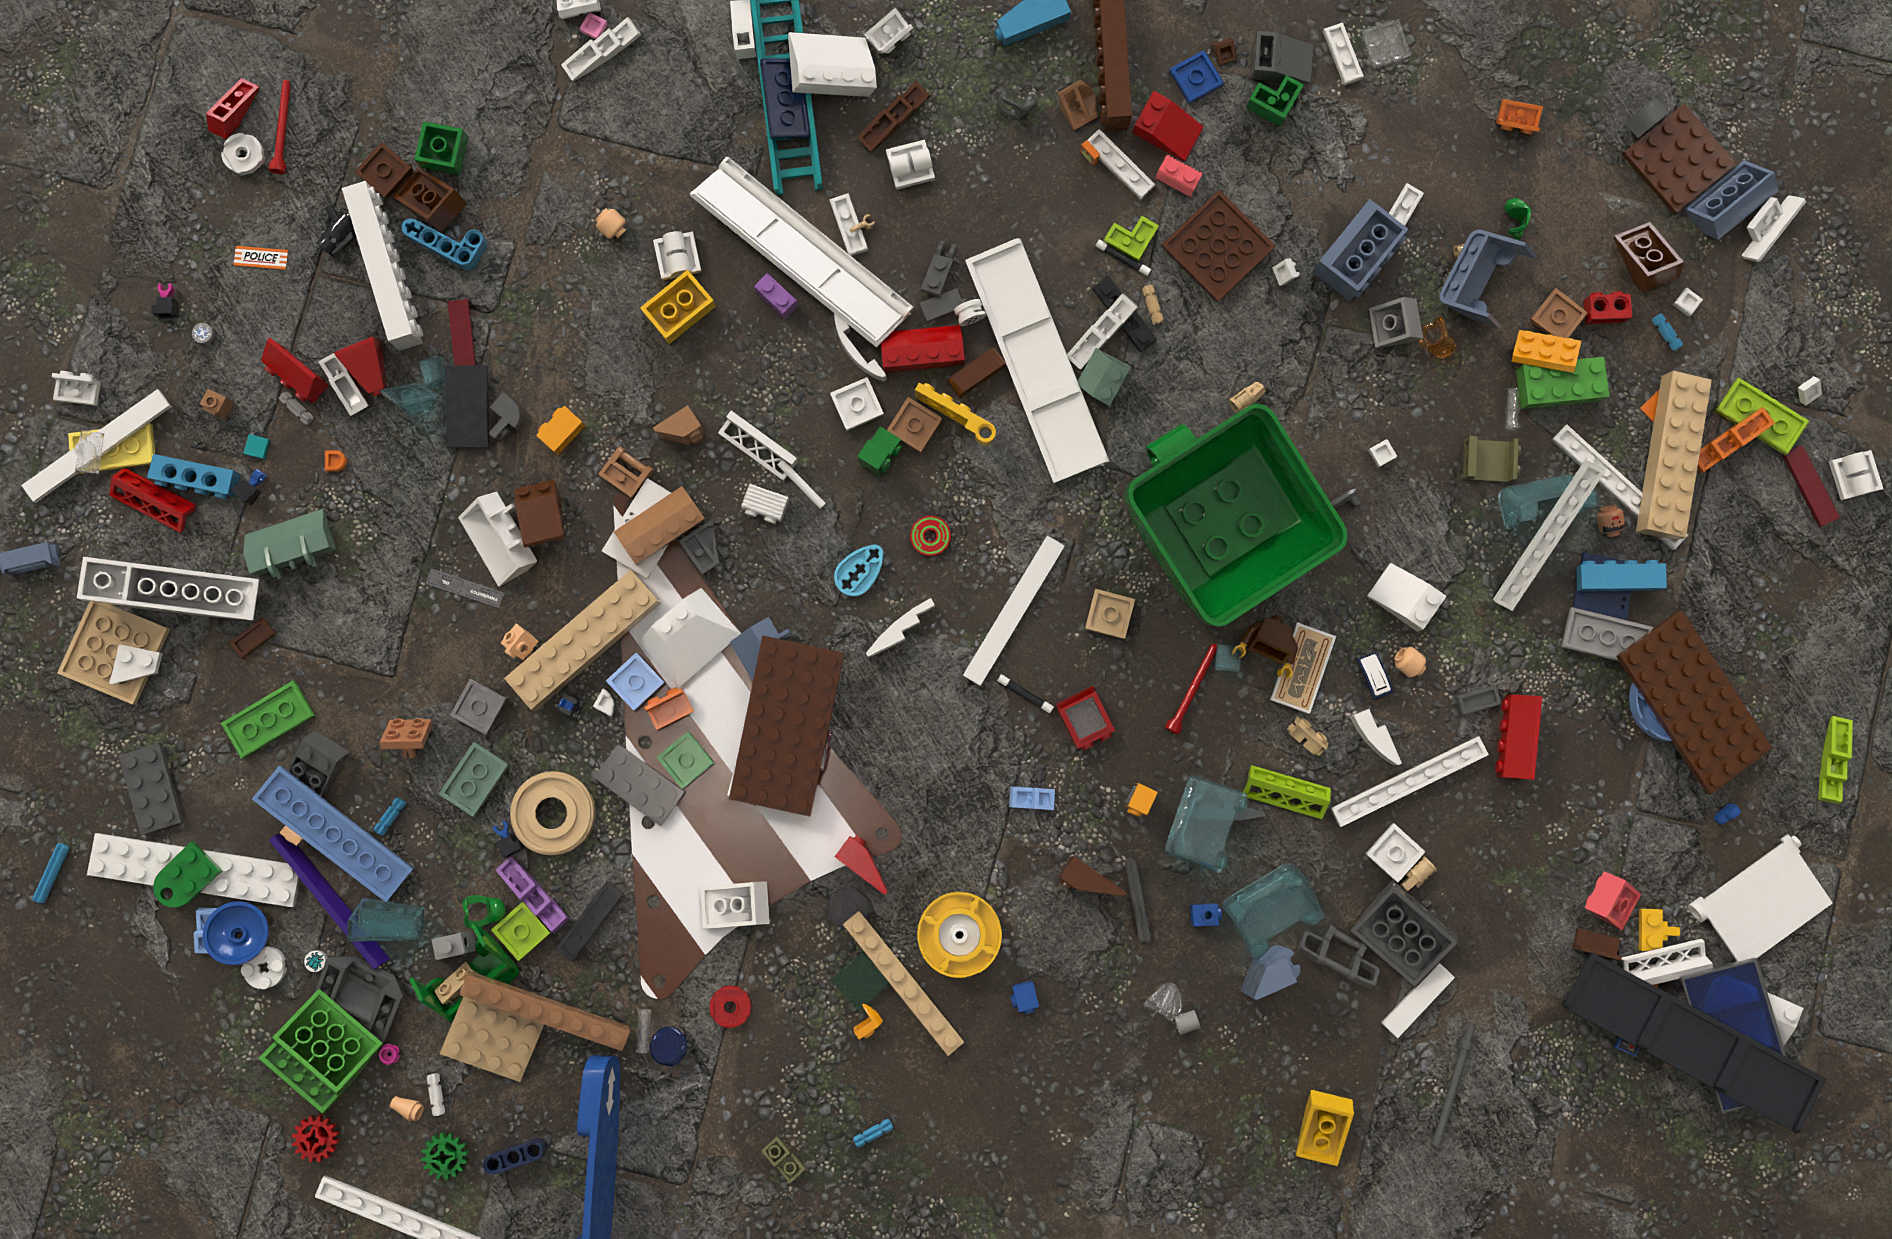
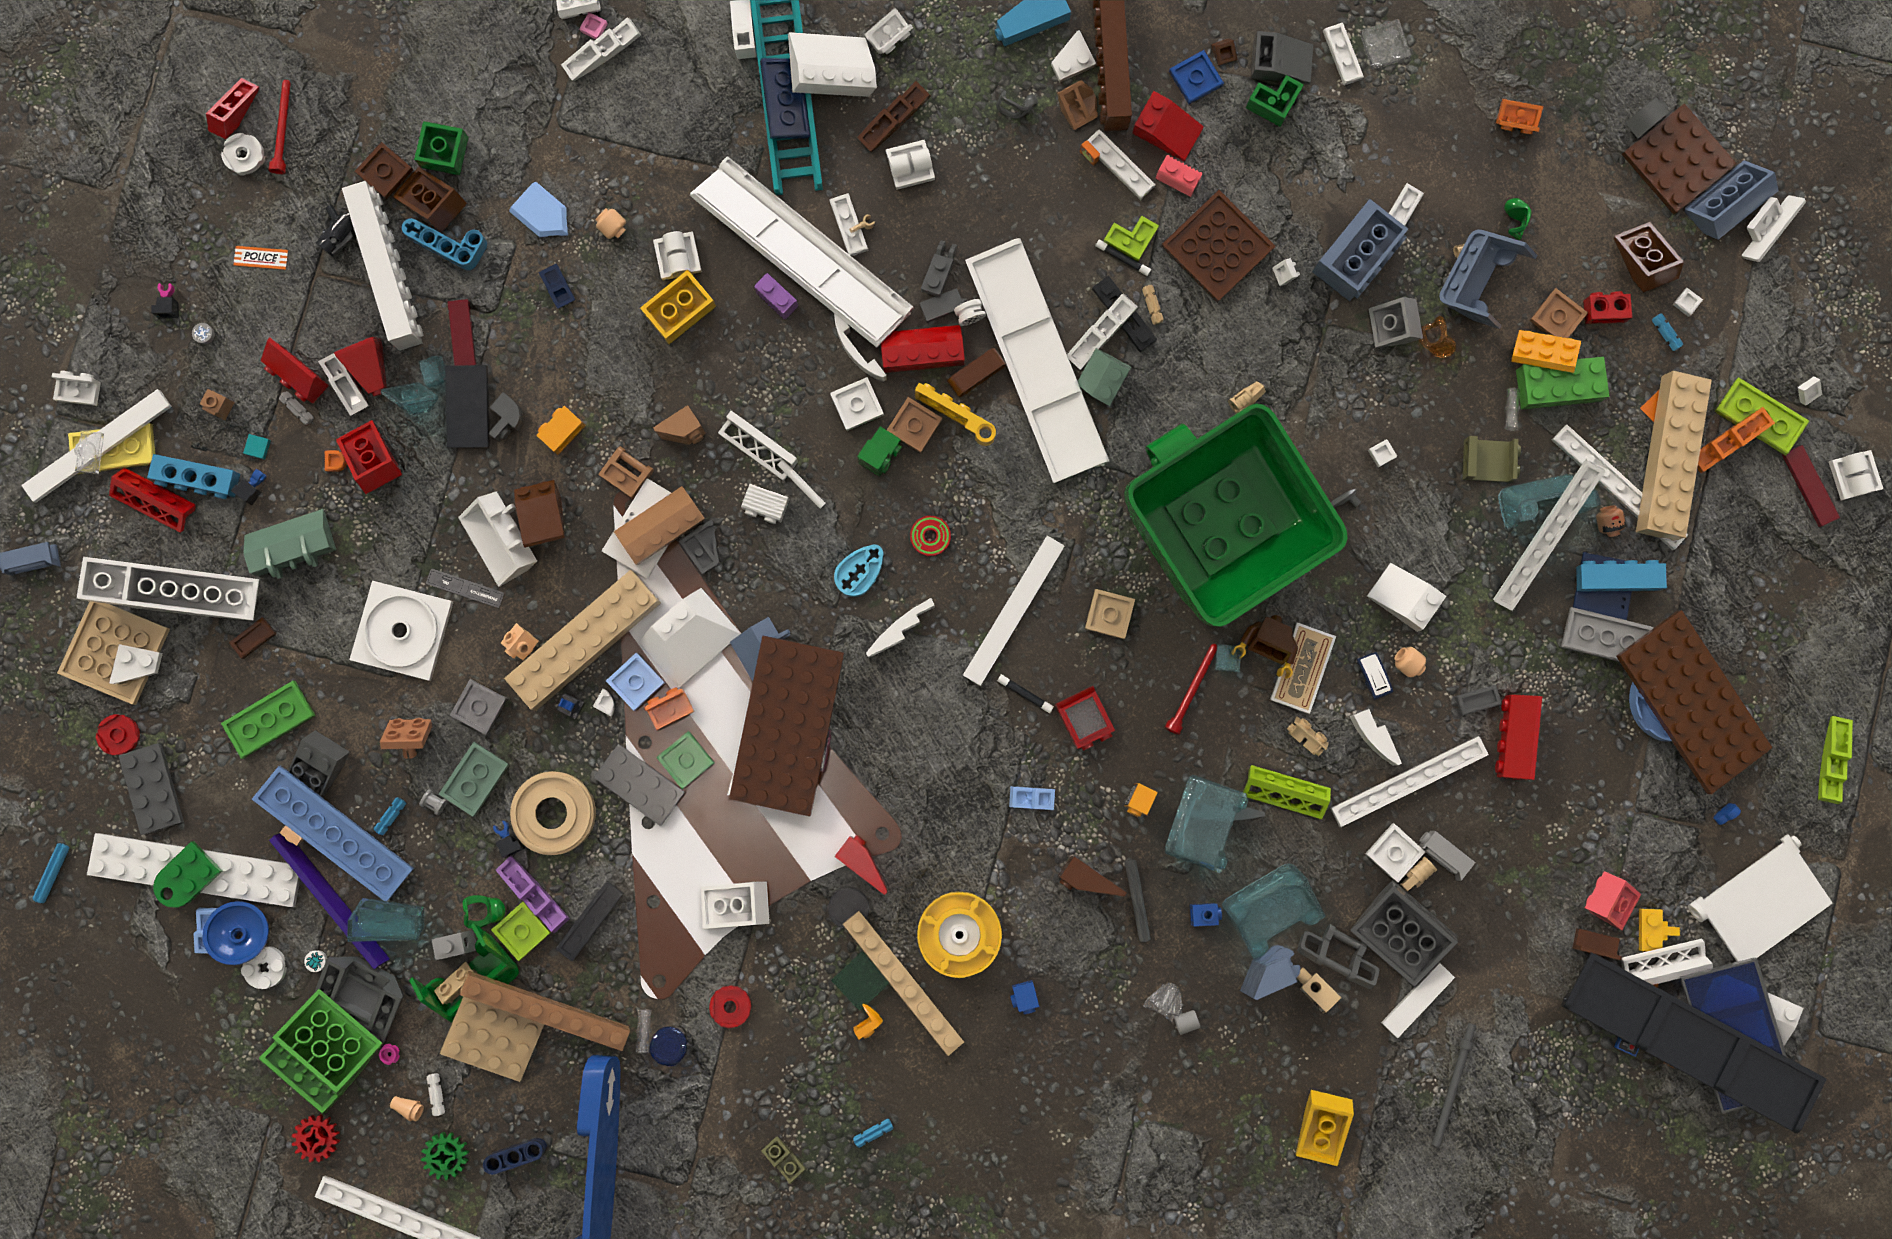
(117, 734): none -> red tile
(368, 457): none -> red slope
(425, 623): none -> white piece
(433, 802): none -> light grey bush
(541, 212): none -> light blue tile
(557, 286): none -> dark blue slope
(1073, 59): none -> white wing
(1325, 997): none -> tan torso
(1446, 854): none -> light grey window

